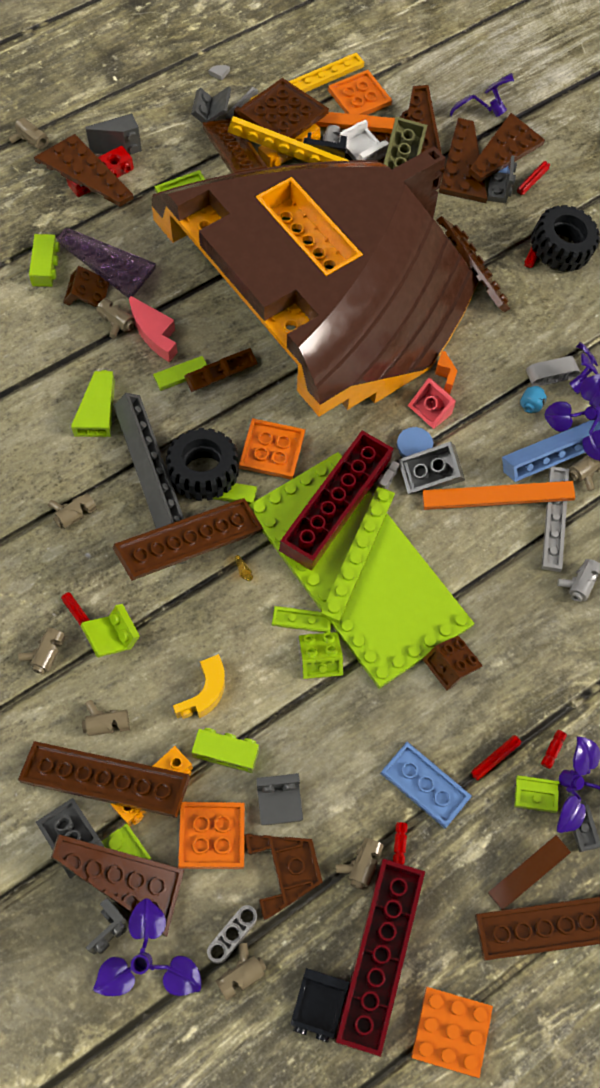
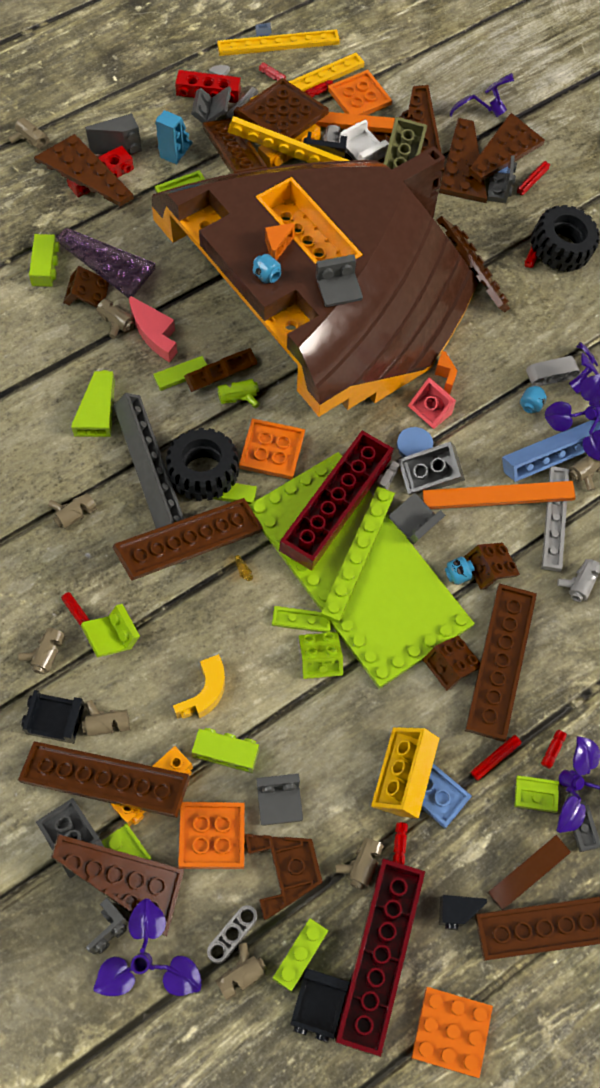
(53, 717): none -> black panel
(171, 136): none -> dark azure wedge
(189, 81): none -> red brick
(242, 390): none -> lime piece
(263, 29): none -> sand blue plate
(266, 268): none -> dark azure head
(271, 72): none -> red axle
(278, 42): none -> yellow tile
(278, 238): none -> orange slope
(300, 955): none -> lime brick
(318, 89): none -> red axle
(338, 280): none -> dark grey bracket
(405, 771): none -> yellow slope
(415, 518): none -> dark grey bracket
(458, 910): none -> black slope
(459, 570): none -> dark azure head
(491, 563): none -> reddish brown bracket
(501, 663): none -> reddish brown plate

